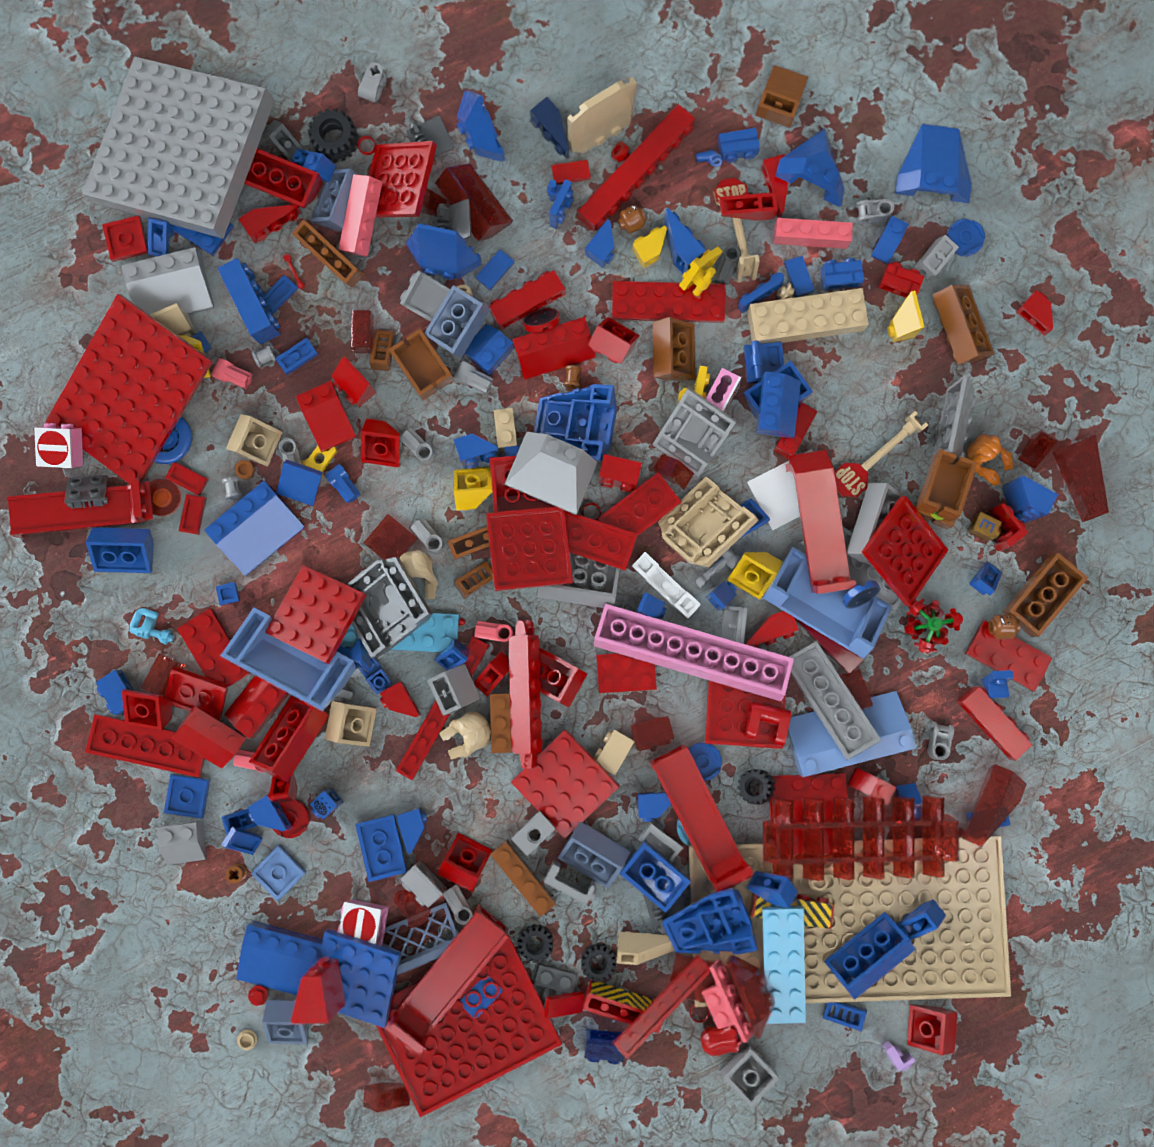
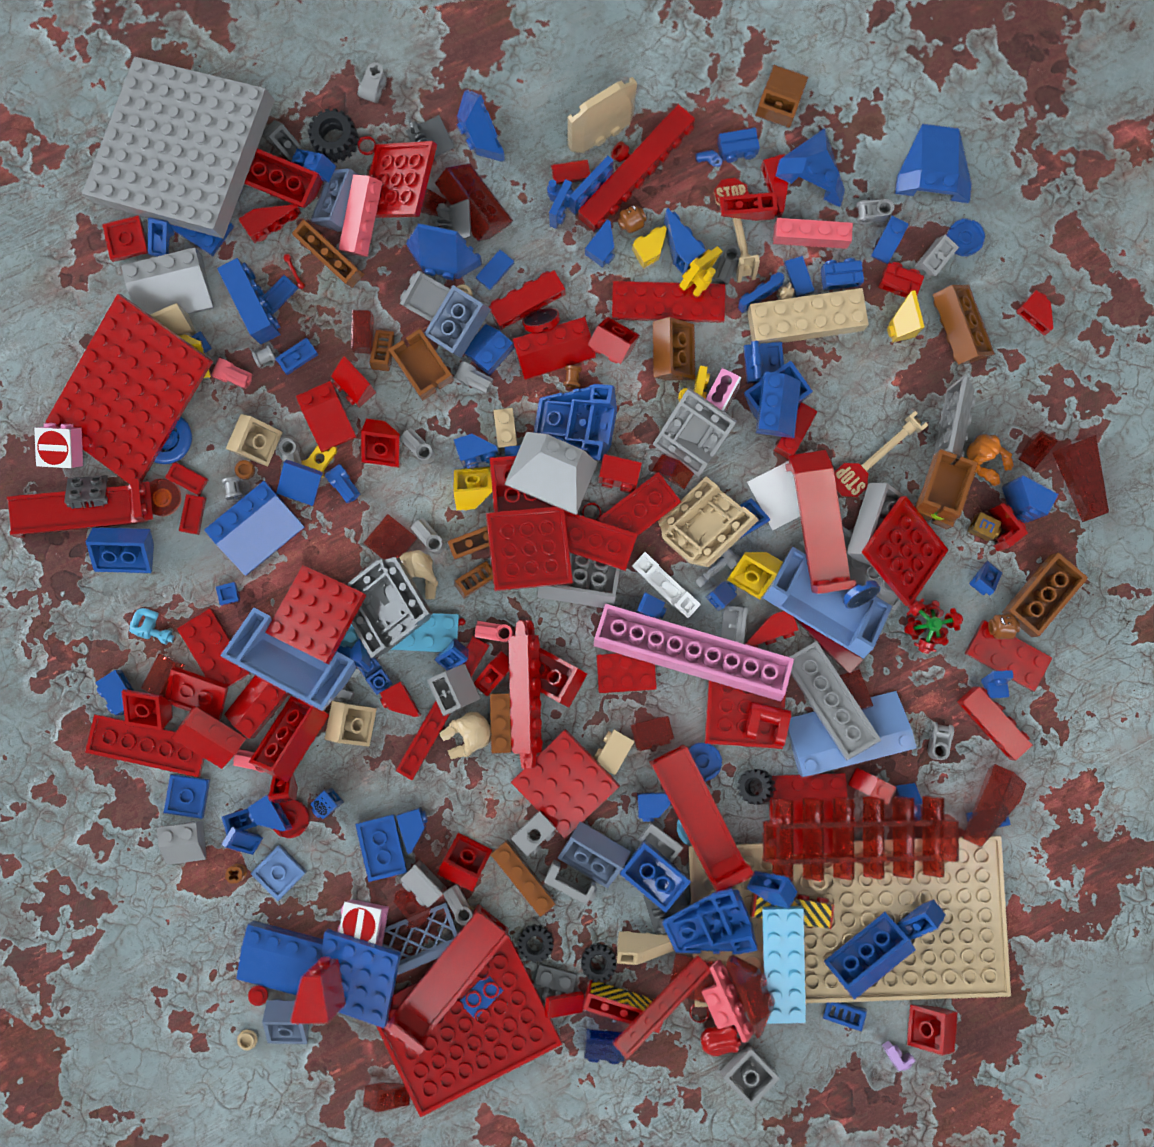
(548, 119): dark blue slope -> none
(591, 184): none -> blue plate

